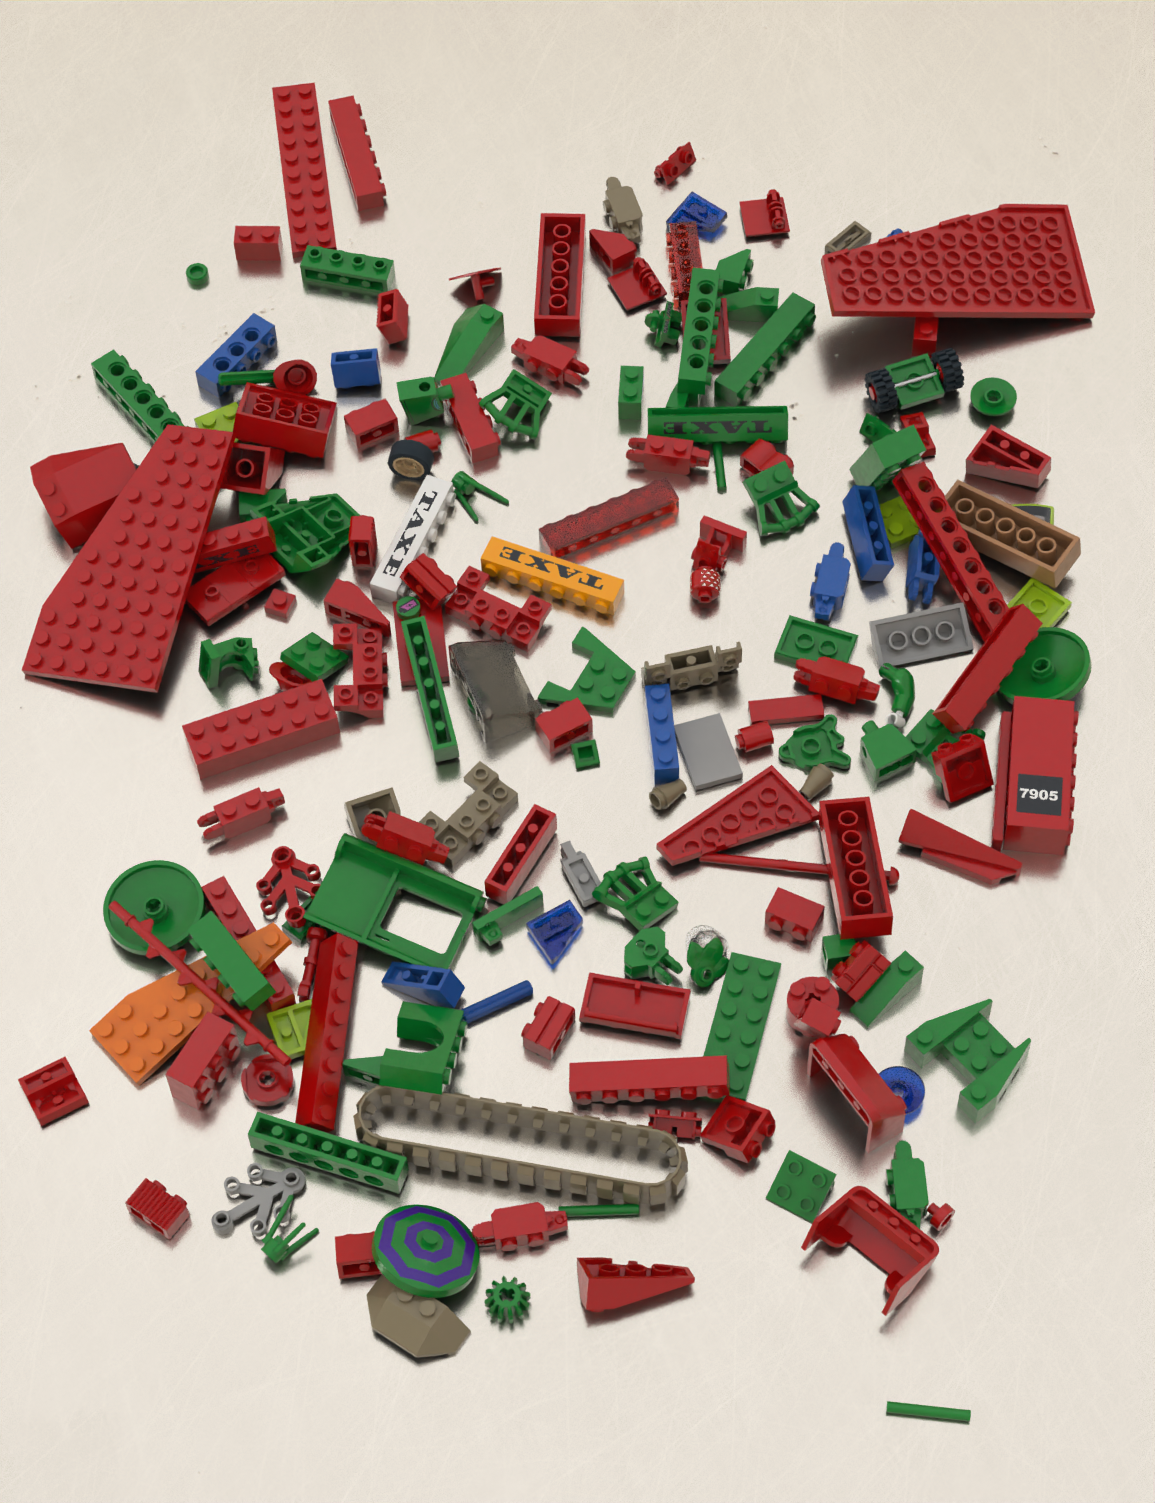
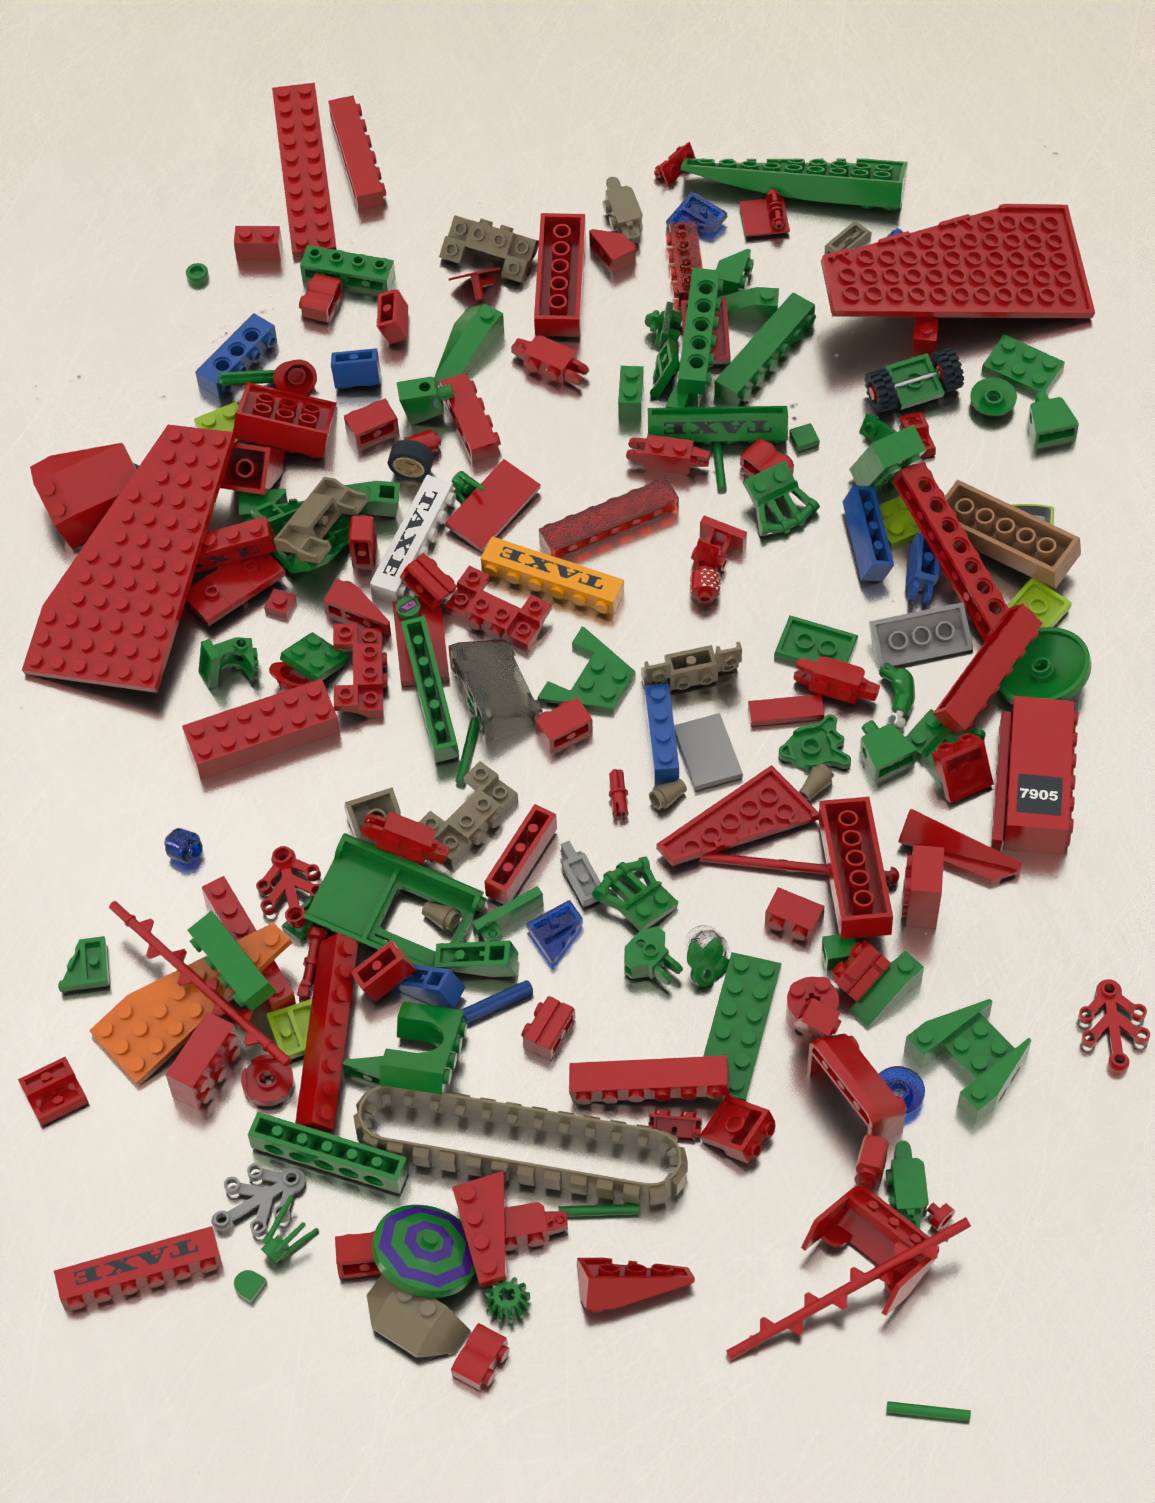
(88, 966): none -> green wing
(134, 395): green brick -> none
(138, 1268): none -> red brick
(158, 892): green dish -> none
(158, 1208): red brick -> none
(183, 845): none -> clear blue head
(241, 813): red hinge -> none
(249, 1284): none -> green tile
(316, 516): none -> dark tan bracket
(321, 297): none -> red brick
(382, 497): none -> green slope
(383, 971): none -> red brick
(443, 916): none -> dark tan cone
(467, 750): none -> green bar
(478, 958): none -> green slope
(480, 1356): none -> red brick
(483, 237): none -> dark tan bracket
(483, 1219): none -> red wing
(491, 510): none -> red tile
(524, 393): green plate -> none
(585, 753): green slope -> none
(618, 793): none -> red axle
(635, 1005): red container -> none
(637, 285): red hinge -> none
(666, 366): none -> green wing
(754, 737): red brick -> none
(801, 1186): green hinge -> none
(804, 437): none -> green tile
(831, 582): blue hinge -> none
(839, 1296): none -> red plant
(860, 183): none -> green wedge
(871, 1162): none -> red brick
(923, 887): none -> red brick
(1008, 459): red wedge -> none
(1023, 365): none -> green plate
(1051, 420): none -> green torso
(1113, 1021): none -> red plant

